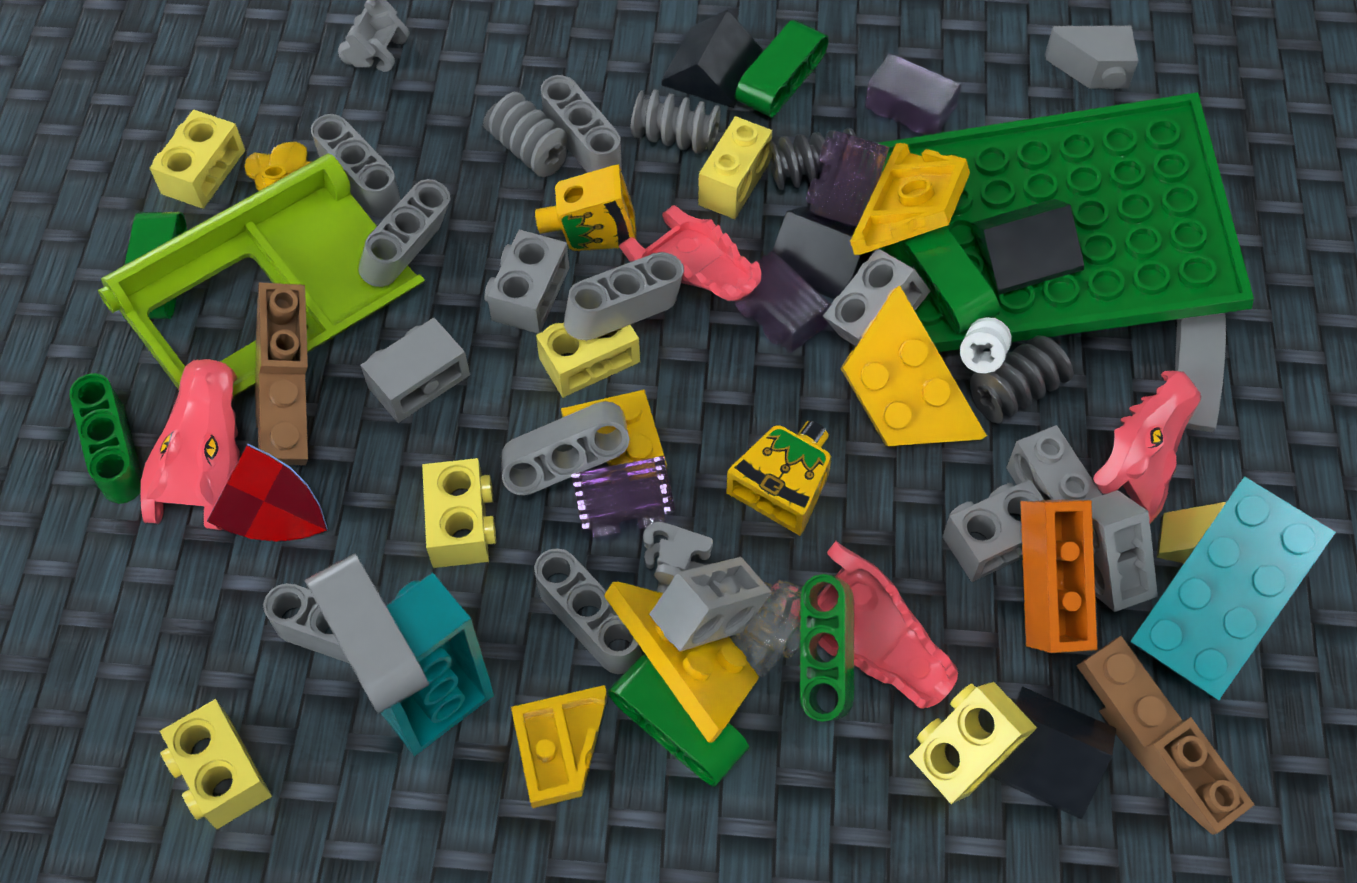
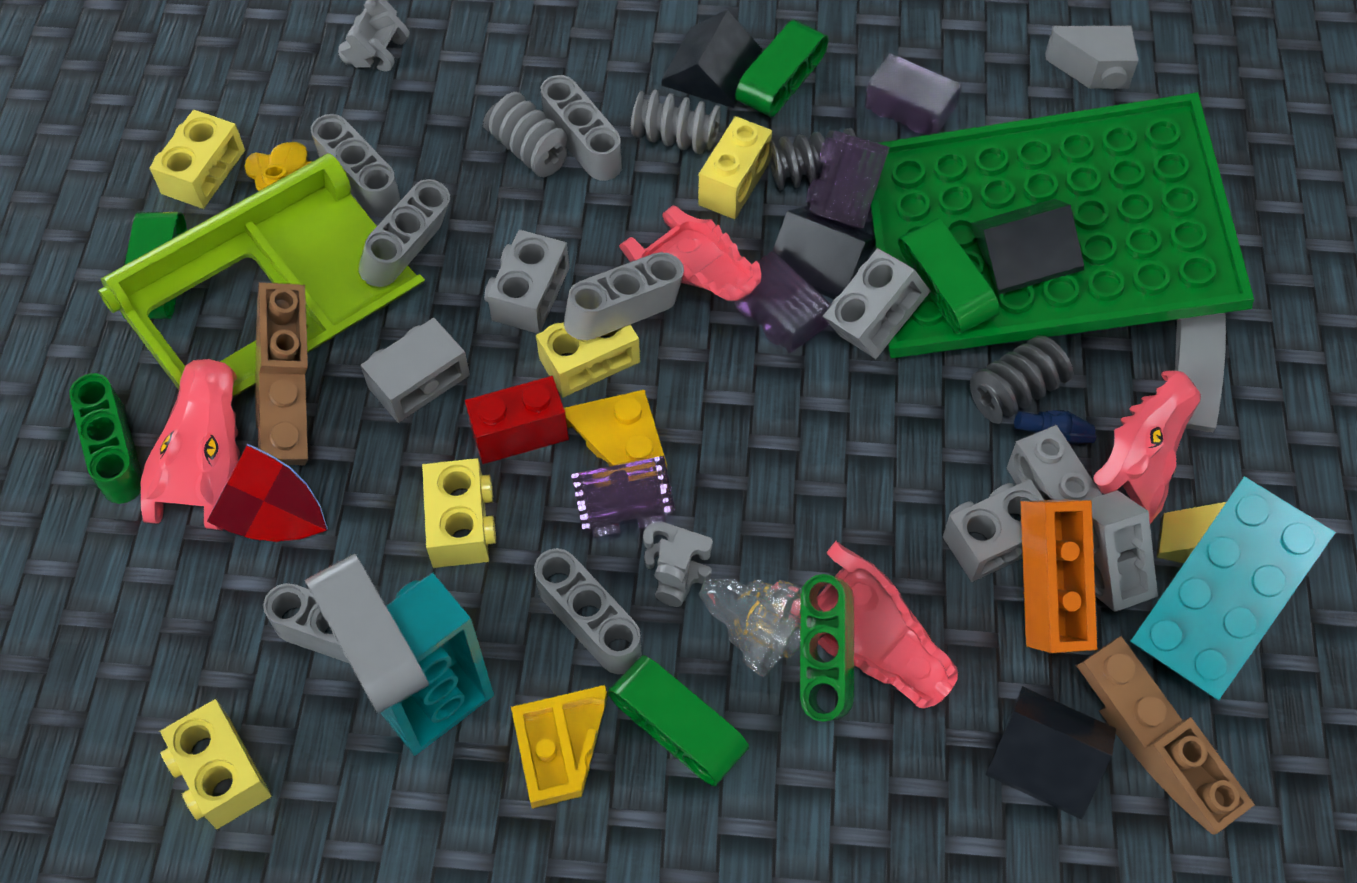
(517, 419): none -> red brick
(555, 466): light grey beam -> none
(591, 211): yellow torso -> none
(705, 678): yellow wing -> none
(709, 603): light grey brick -> none
(783, 474): yellow torso -> none
(907, 381): yellow wing -> none
(910, 198): yellow wing -> none
(978, 749): light yellow brick -> none
(985, 334): white wheel -> none
(1072, 427): none -> dark blue piece

